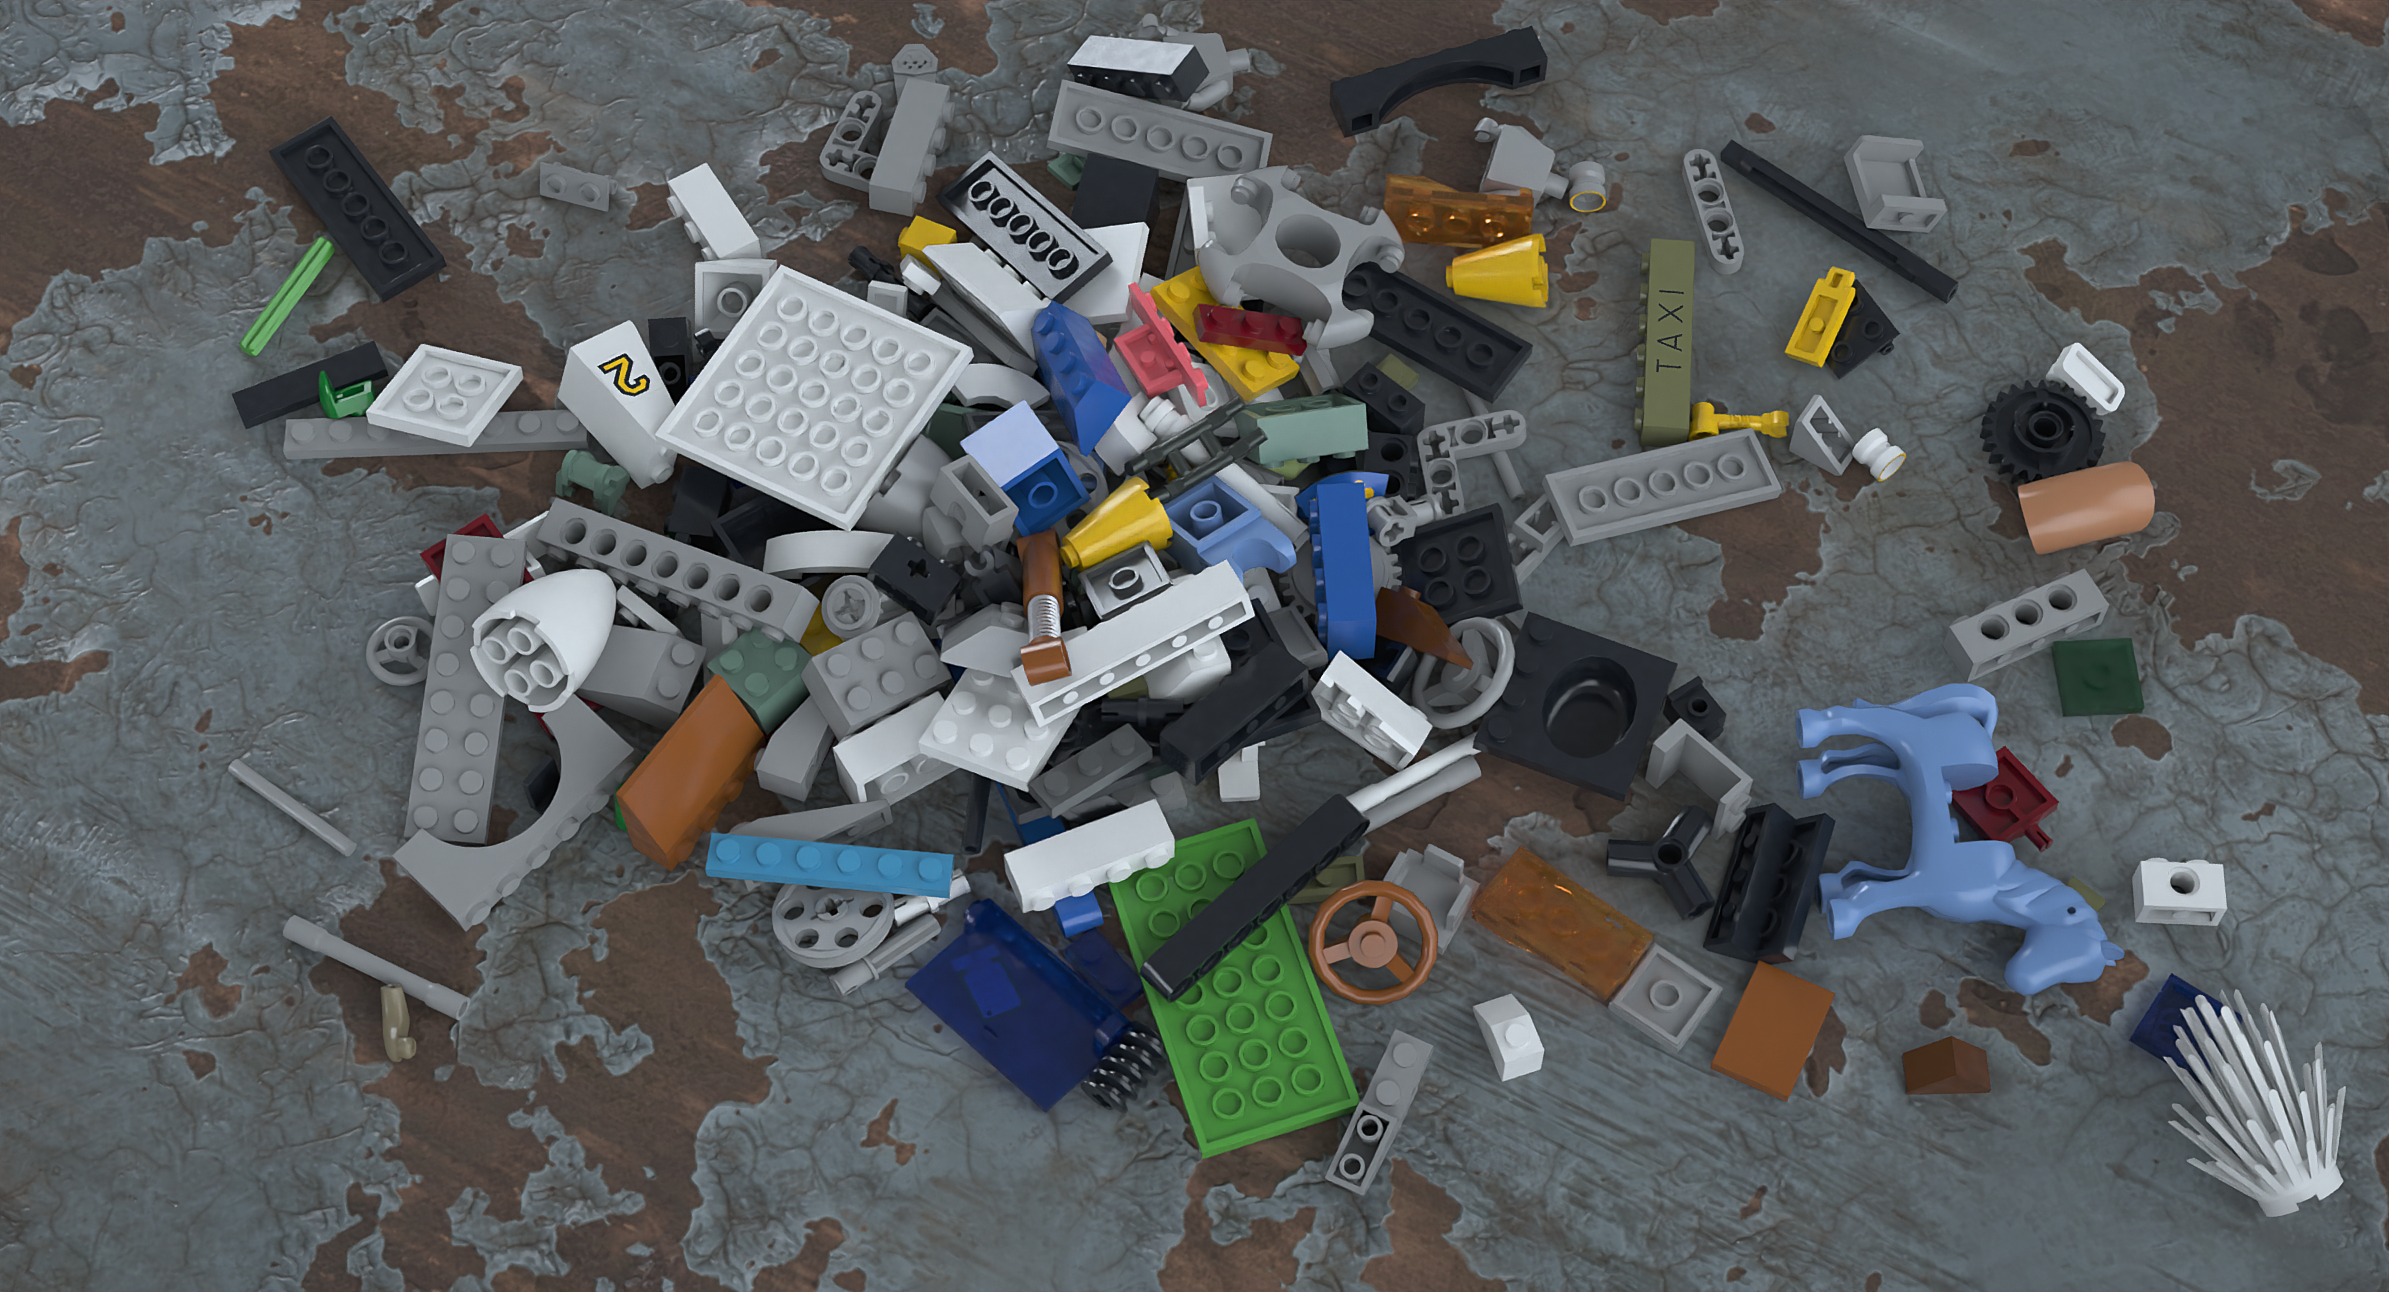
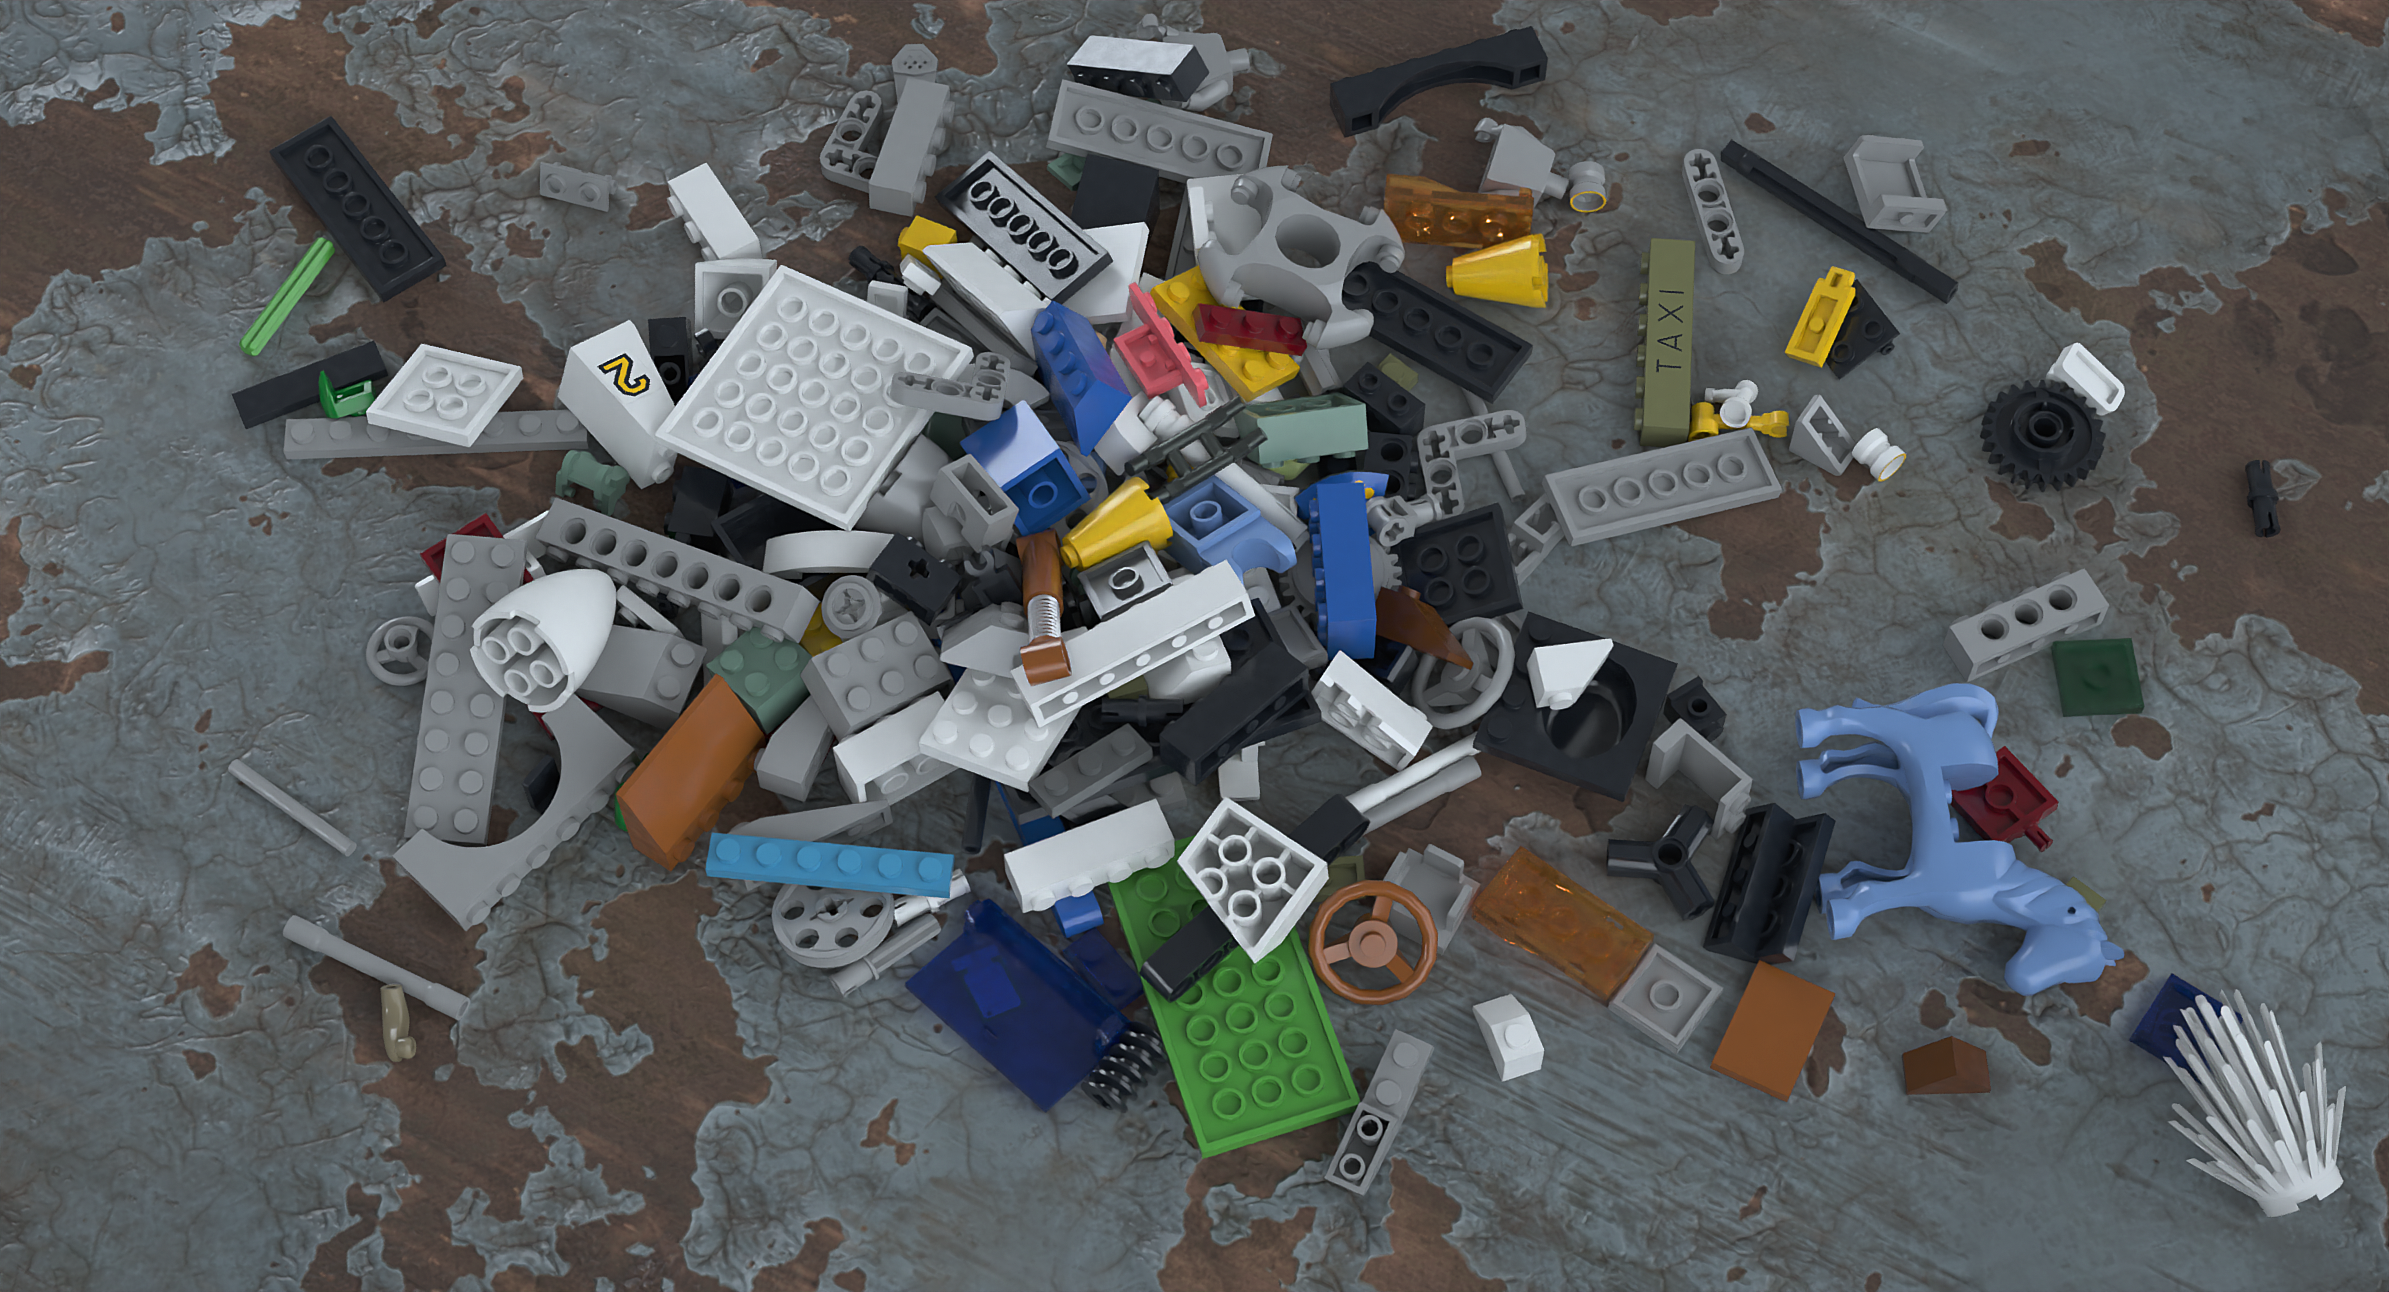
(978, 400): none -> light grey beam
(1252, 876): none -> white wedge
(1565, 670): none -> white slope
(1736, 407): none -> white piece
(2086, 506): nougat brick -> none
(2159, 903): white brick -> none
(2262, 498): none -> black pin

